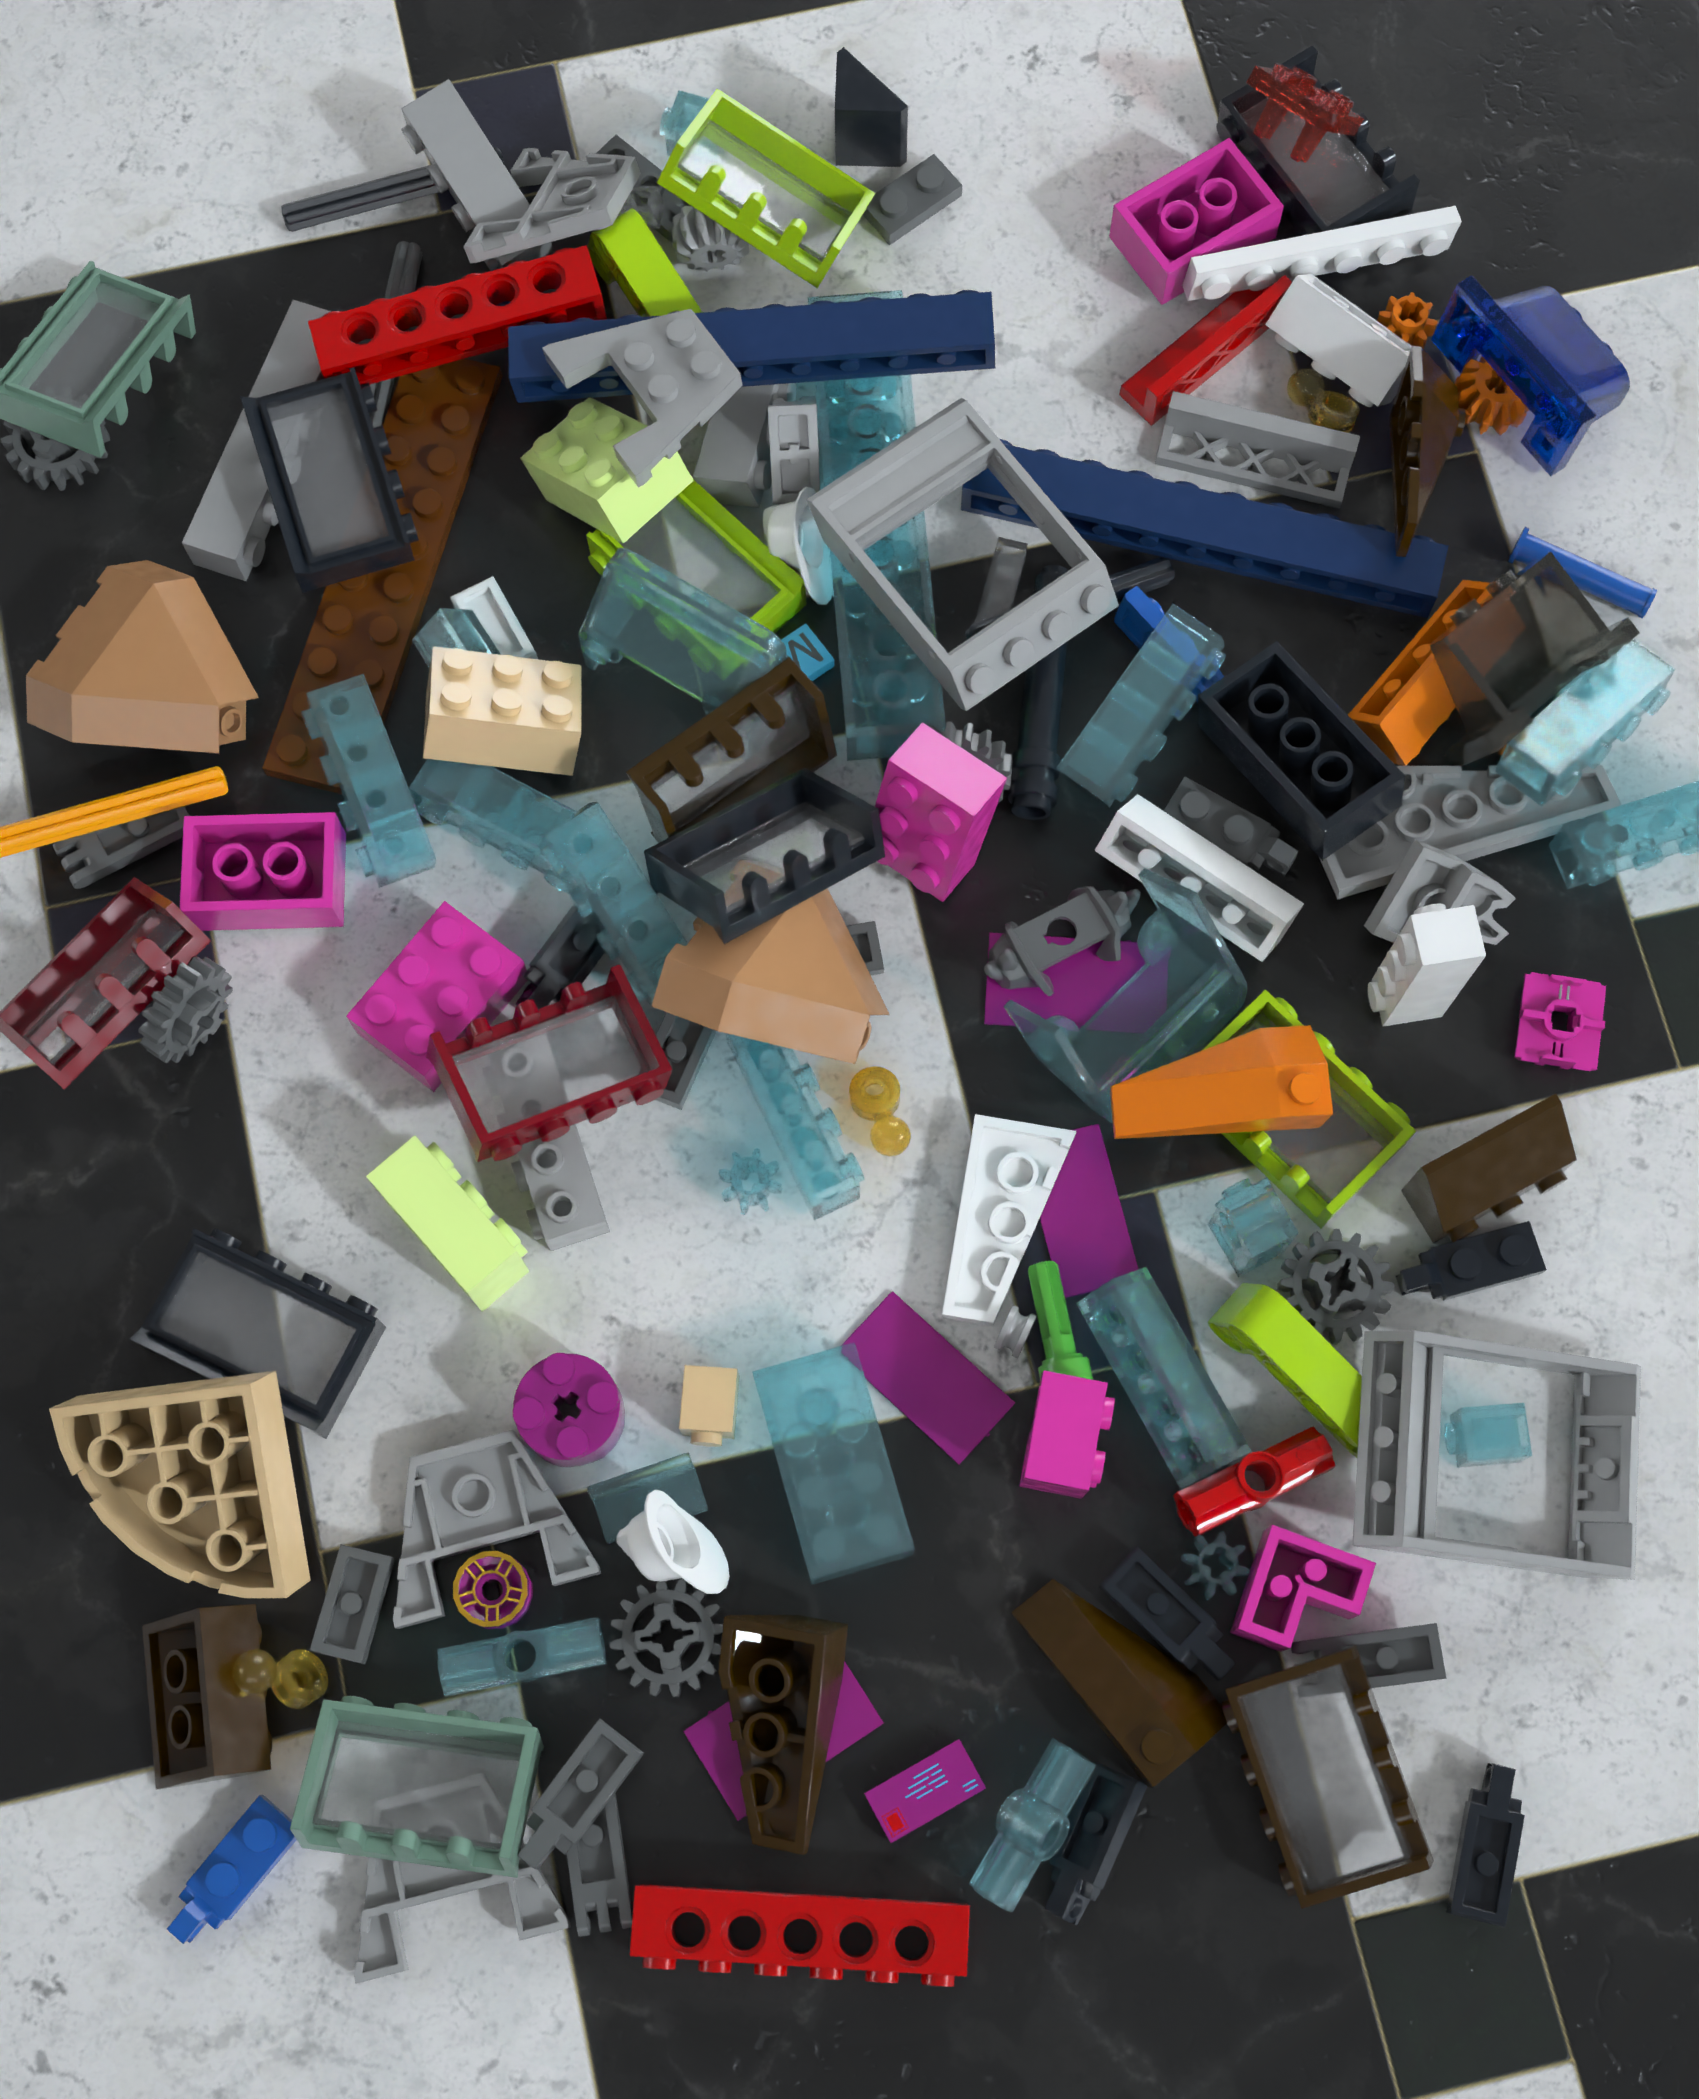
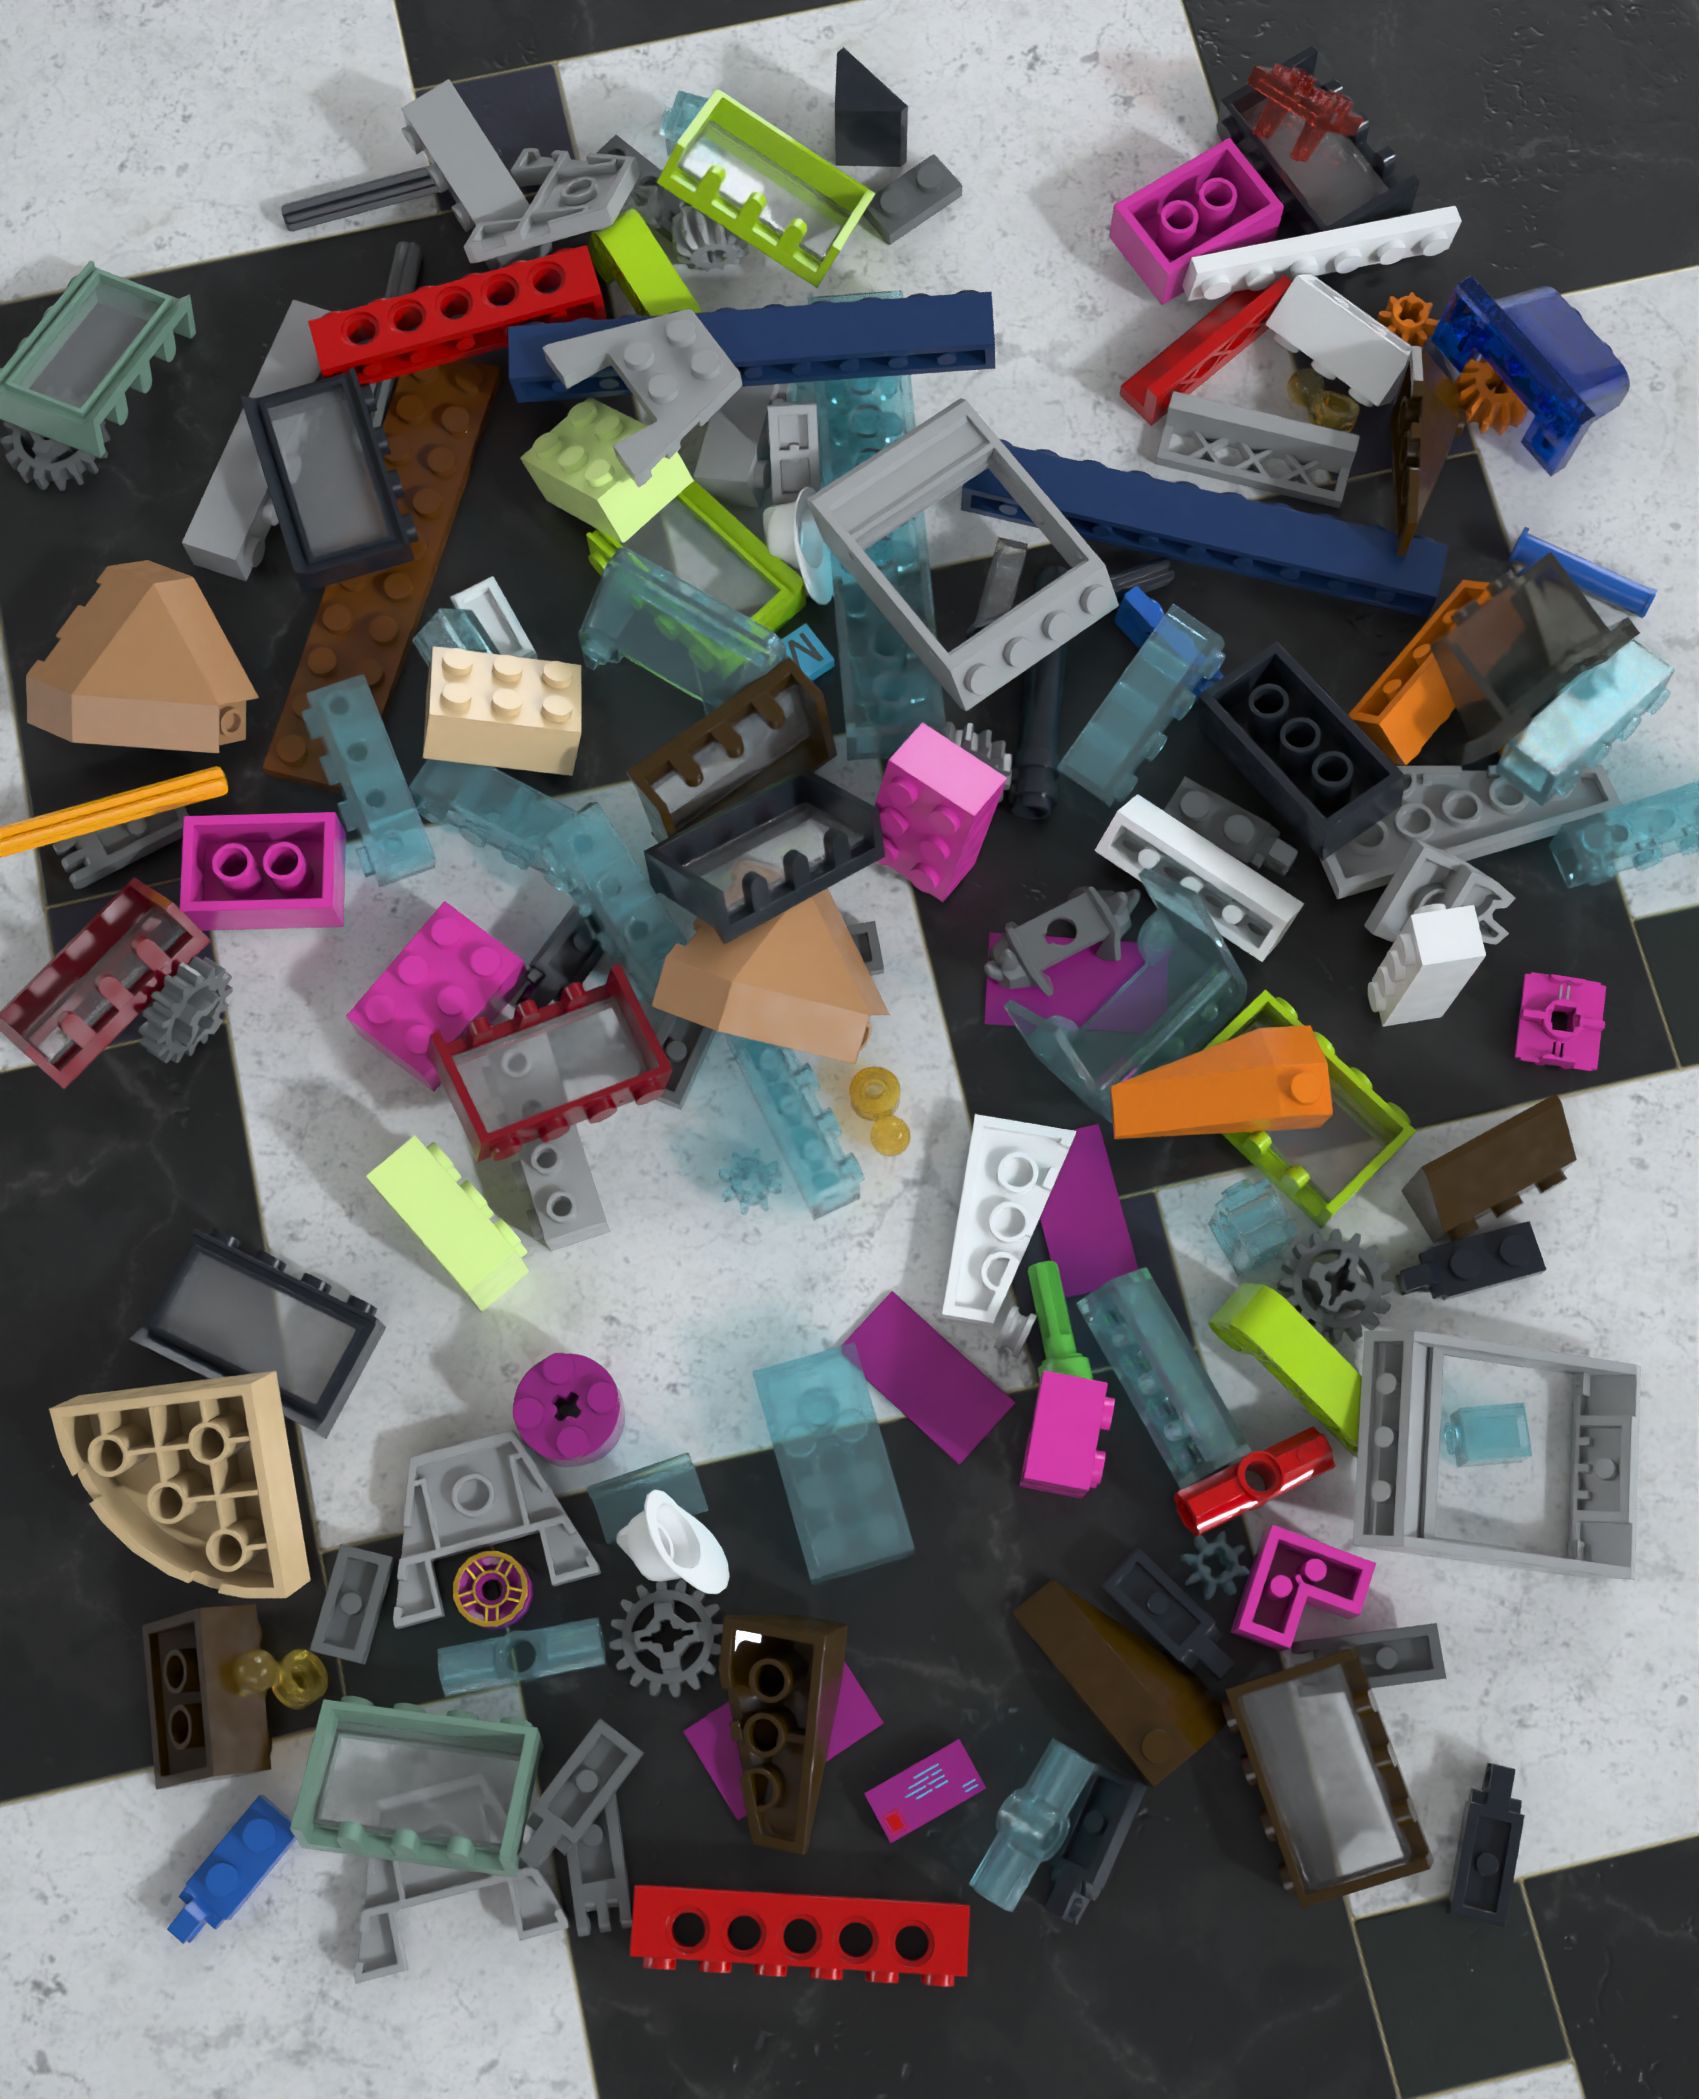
(709, 1404): tan brick -> none

